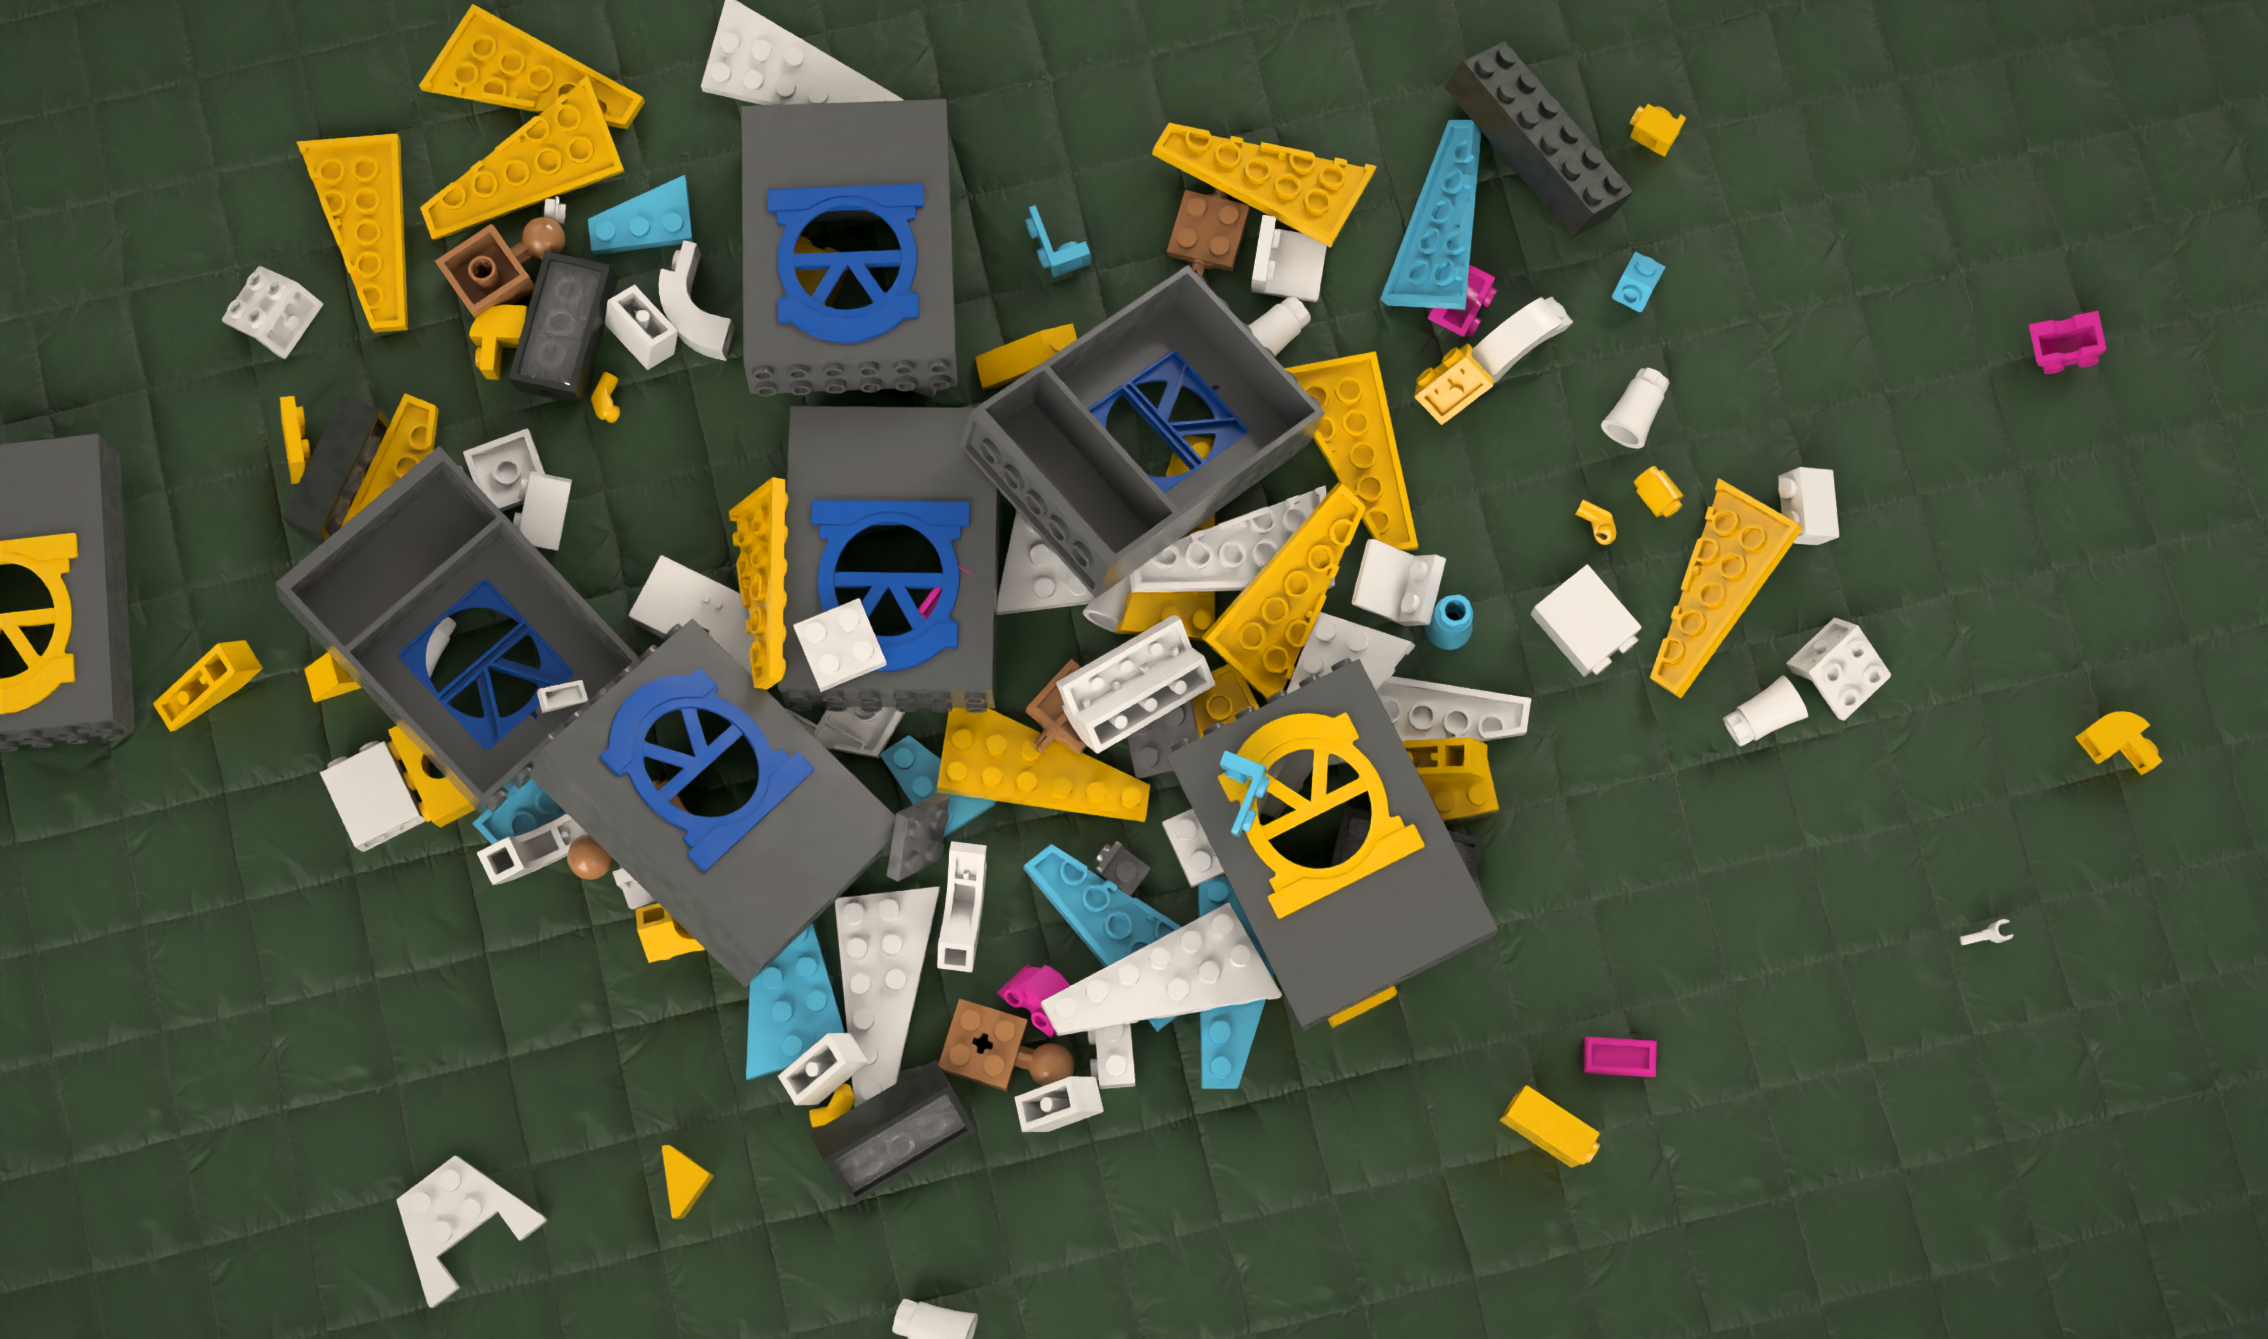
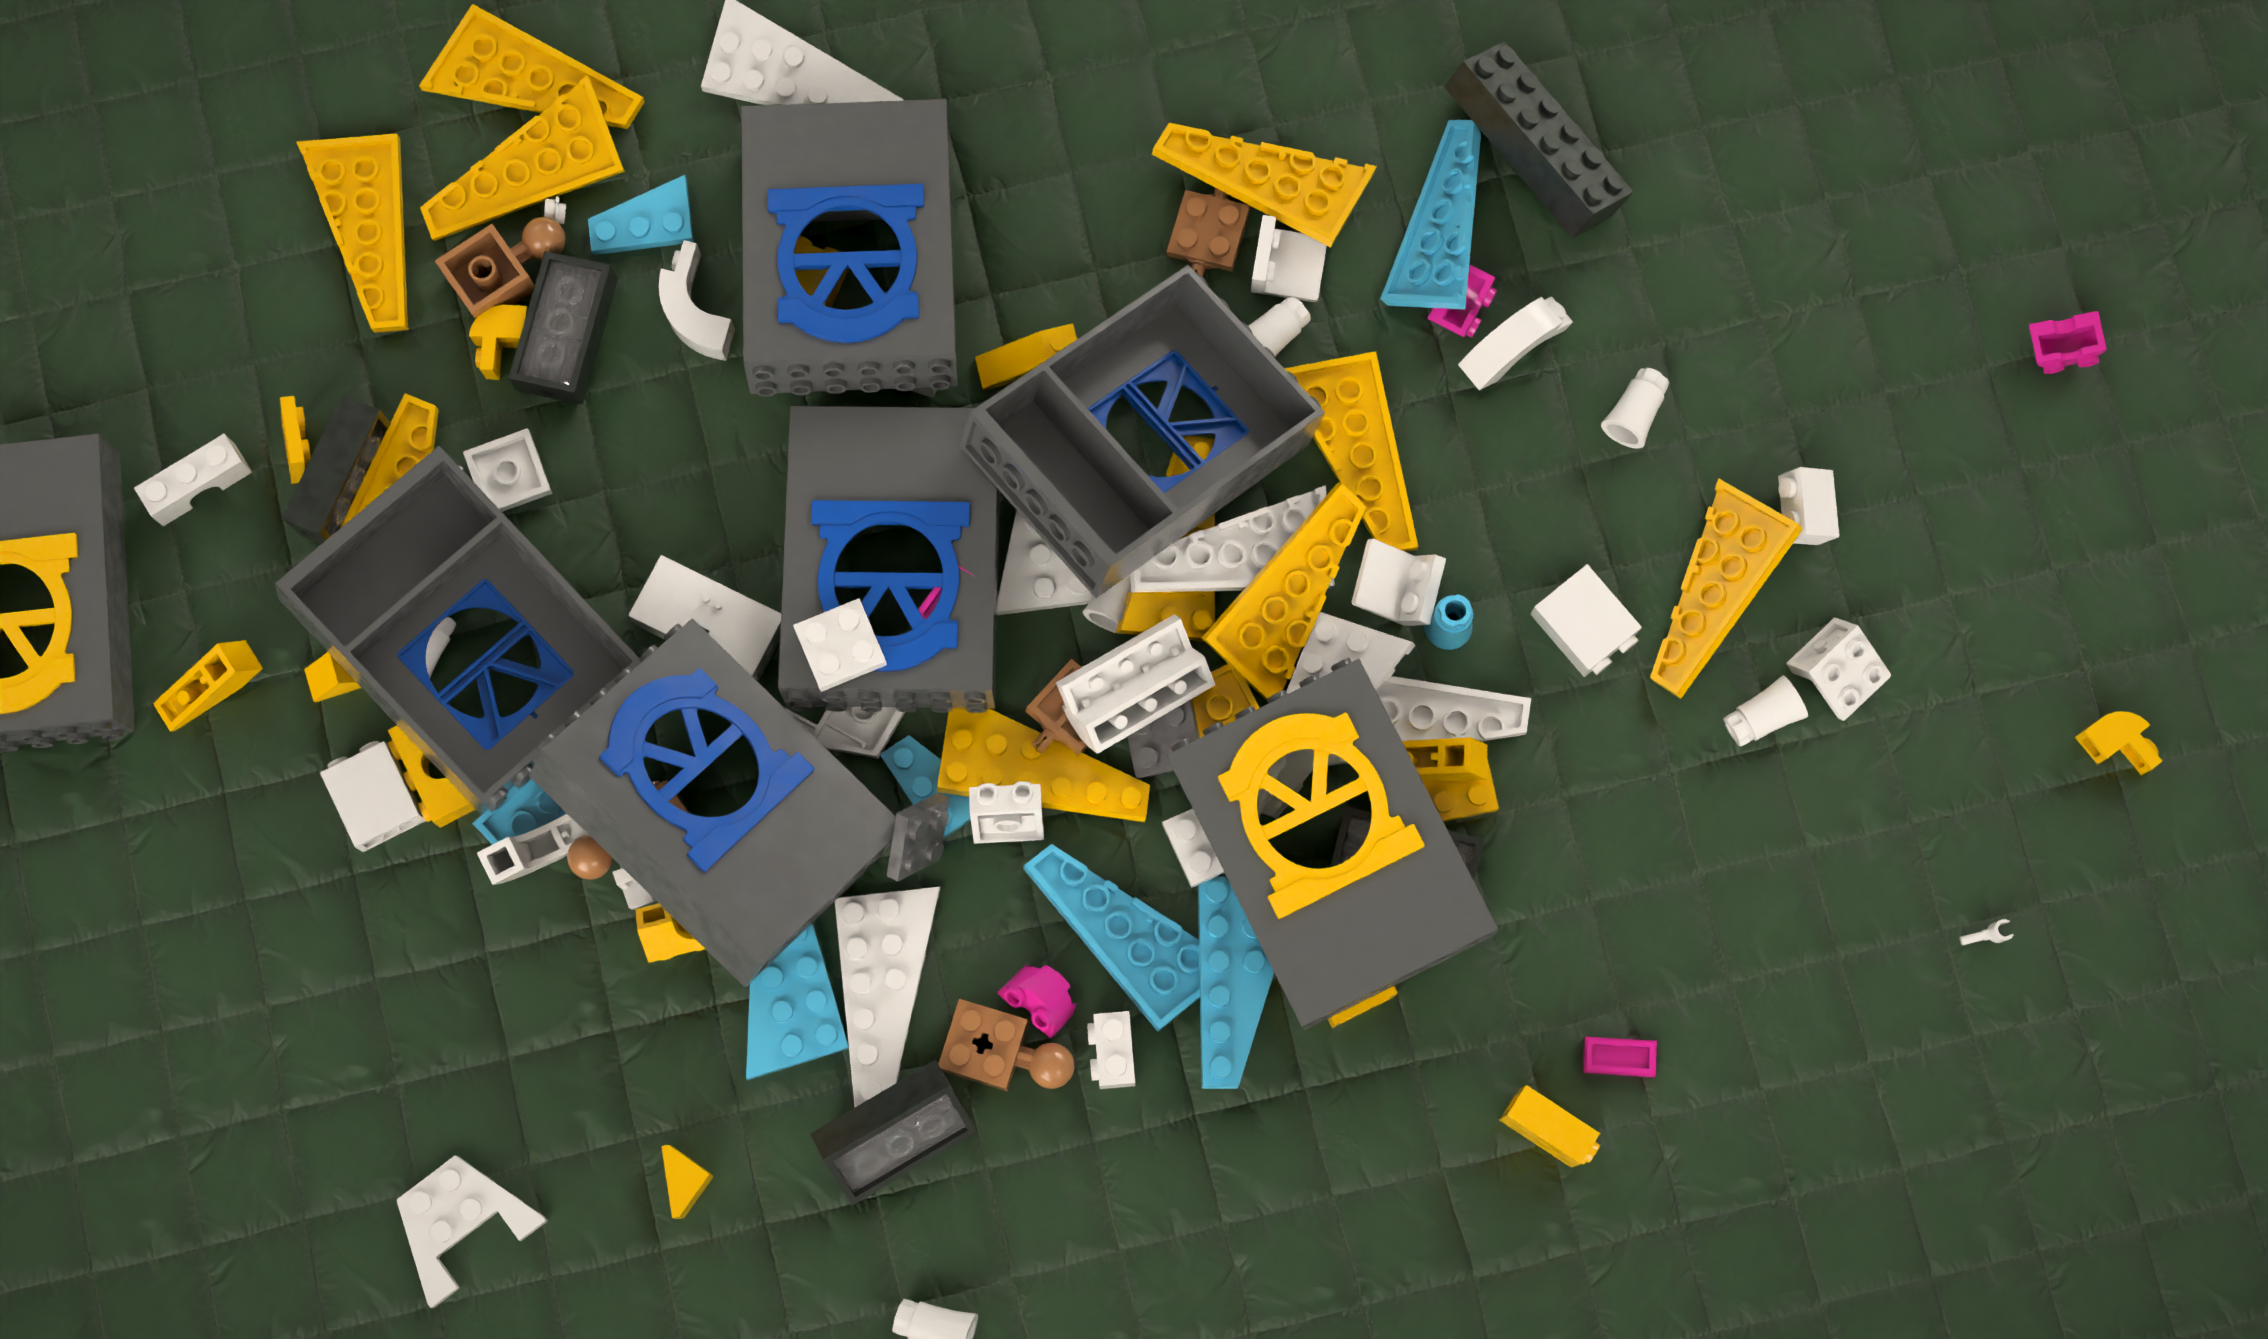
(171, 490): none -> white arch
(272, 310): white bracket -> none
(543, 509): white brick -> none
(562, 696): white piece -> none
(602, 399): yellow arm -> none
(641, 327): white brick -> none
(761, 576): yellow wing -> none
(822, 1069): white brick -> none
(840, 1104): yellow arm -> none
(962, 907): white arch -> none
(1006, 812): none -> white plate
(1059, 1104): white brick -> none
(1066, 259): medium azure bracket -> none
(1121, 868): flat silver bracket -> none
(1179, 974): white wing -> none
(1239, 770): medium azure bracket -> none
(1452, 384): yellow bracket -> none
(1601, 522): yellow arm -> none
(1638, 282): medium azure bracket -> none
(1655, 128): yellow brick -> none
(1658, 492): yellow brick -> none

